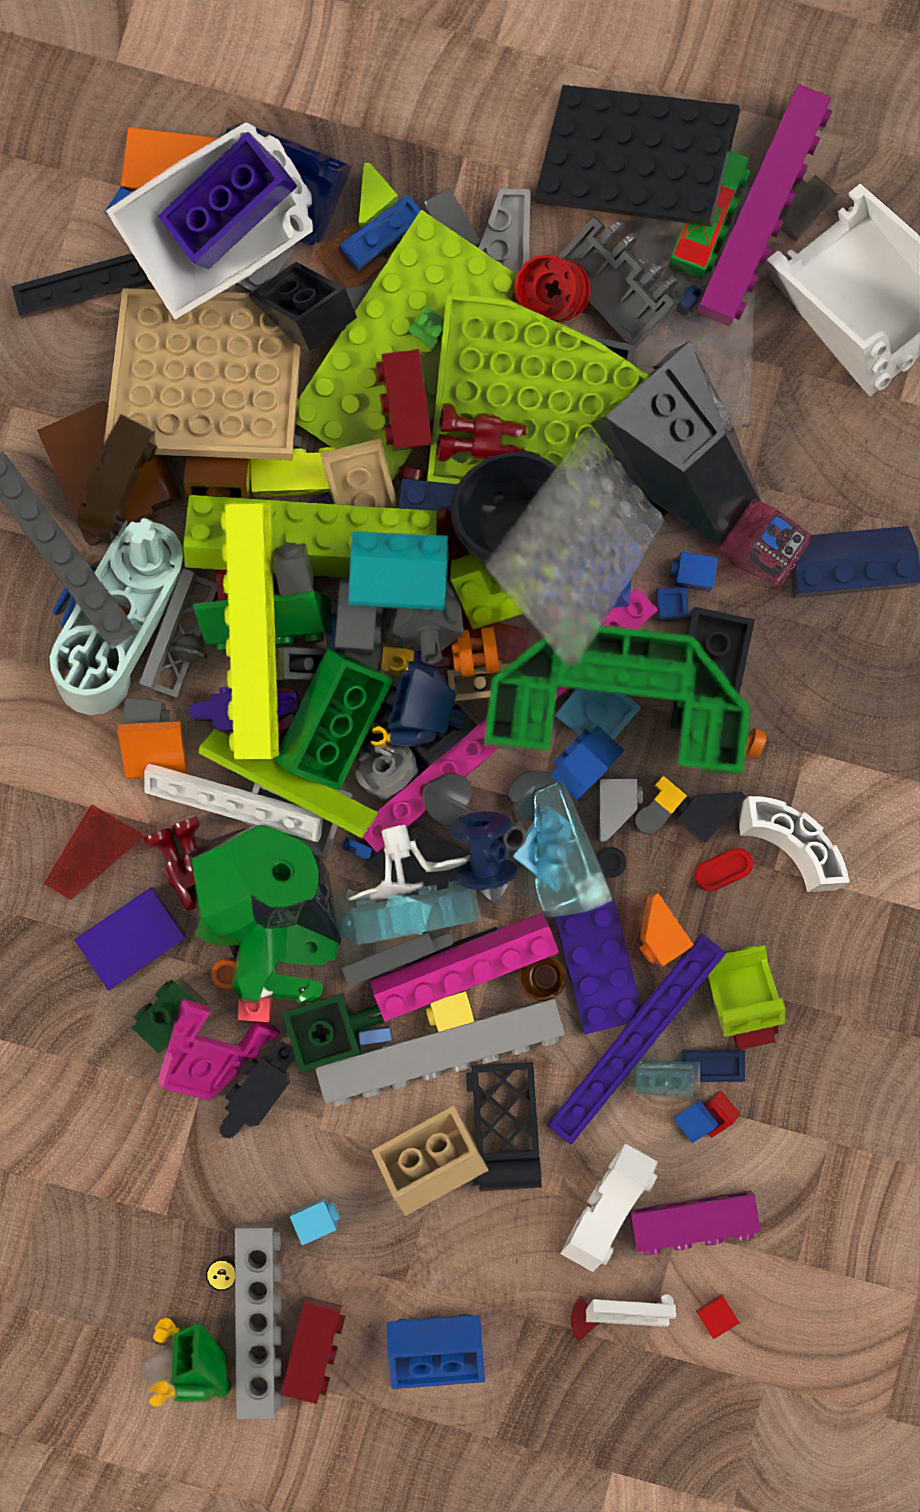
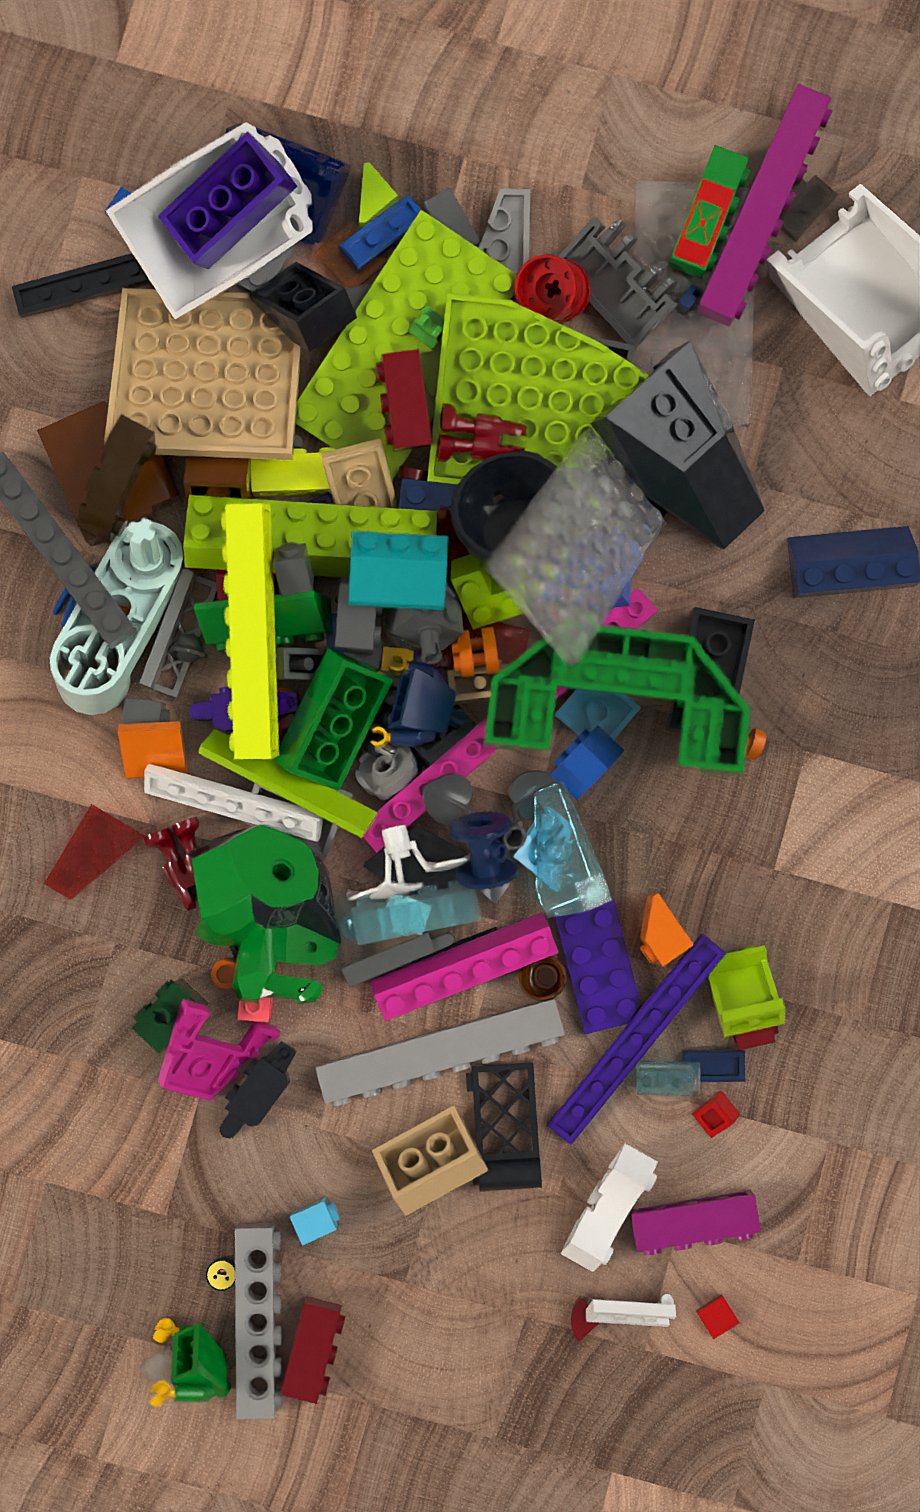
(130, 938): dark purple tile -> none
(154, 152): orange tile -> none
(343, 1024): dark green brick -> none
(357, 848): blue tile -> none
(375, 1035): medium blue tile -> none
(435, 1351): blue slope -> none
(450, 1012): light yellow brick -> none
(611, 862): black tile -> none
(616, 804): light grey slope -> none
(637, 154): black plate -> none
(660, 808): leg -> none
(672, 603): blue tile -> none
(694, 571): blue brick -> none
(695, 1121): blue tile -> none
(706, 813): black slope -> none
(723, 869): red tile -> none
(765, 543): clear pink slope -> none
(799, 837): white brick -> none

